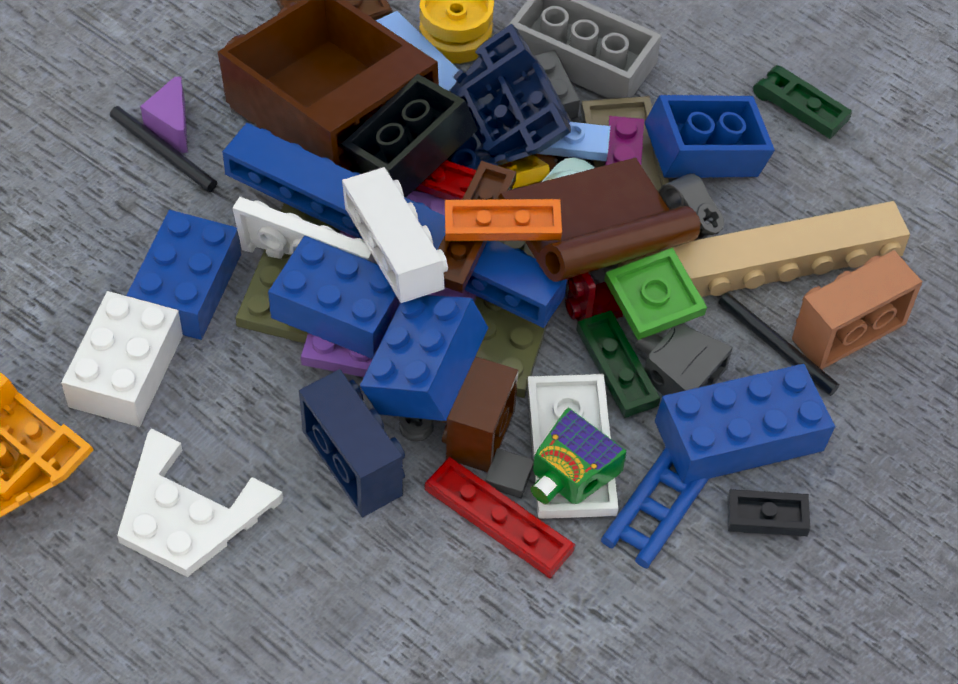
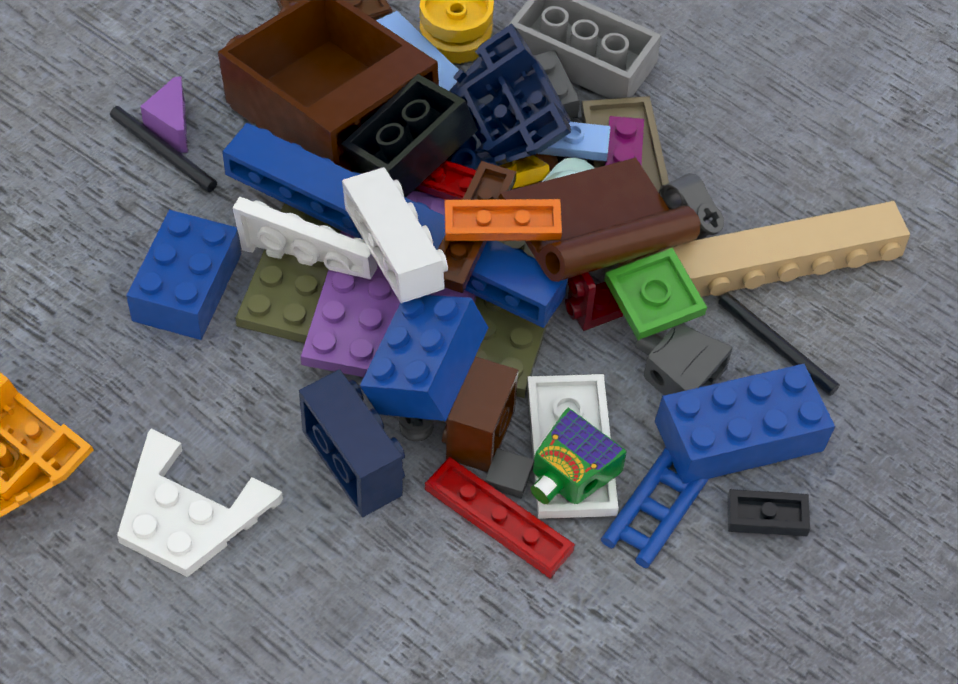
(122, 358): white brick -> none
(334, 297): blue brick -> none
(618, 363): dark green plate -> none
(708, 136): blue brick -> none
(802, 101): dark green plate -> none
(856, 309): nougat brick -> none

